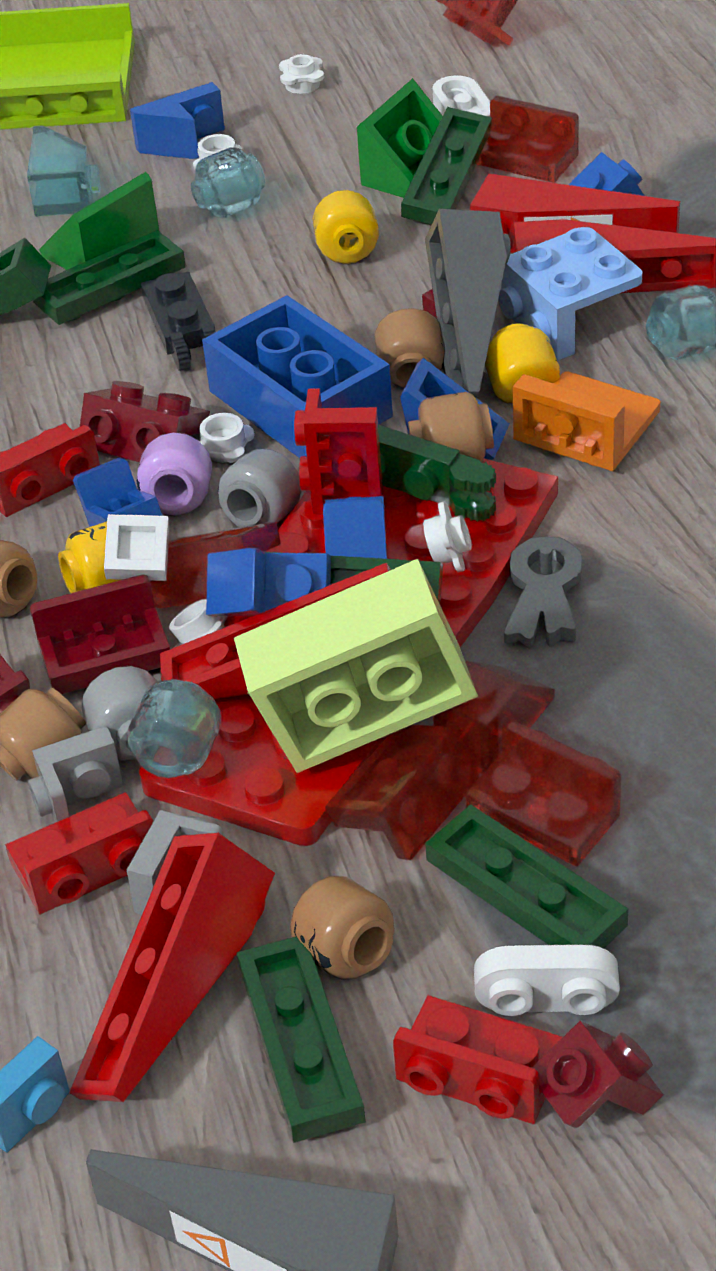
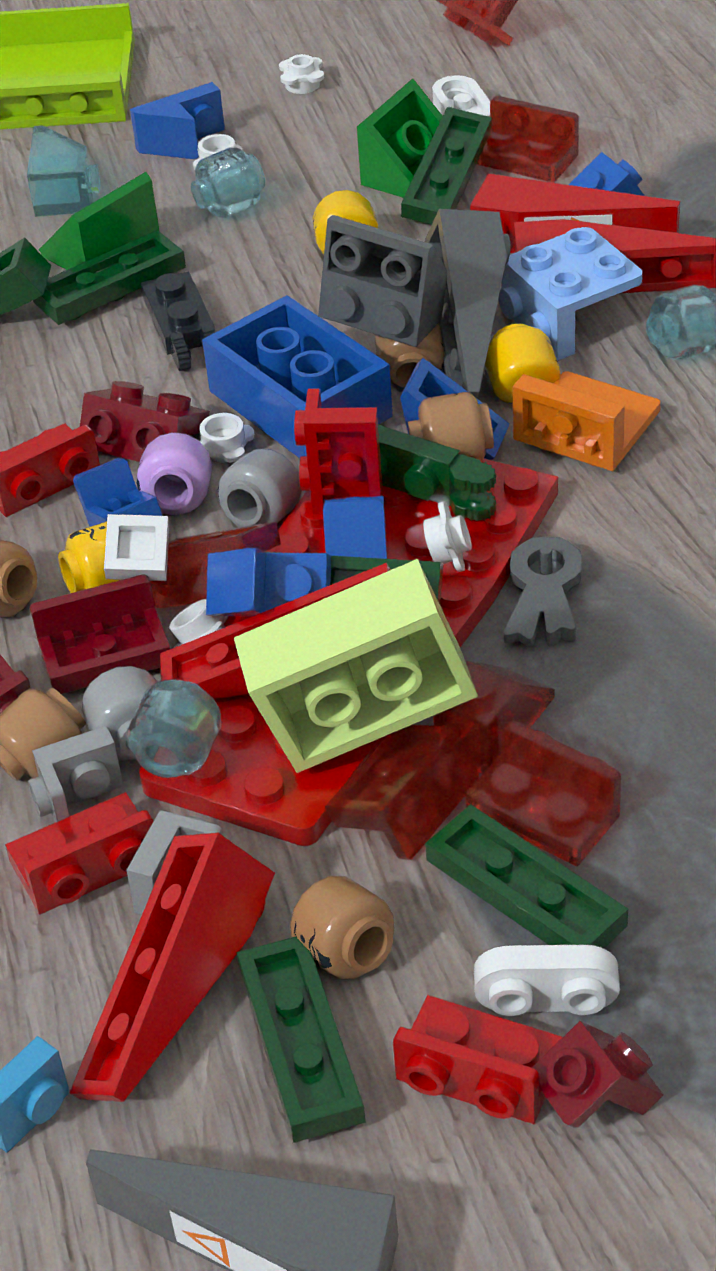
(381, 281): none -> dark grey slope

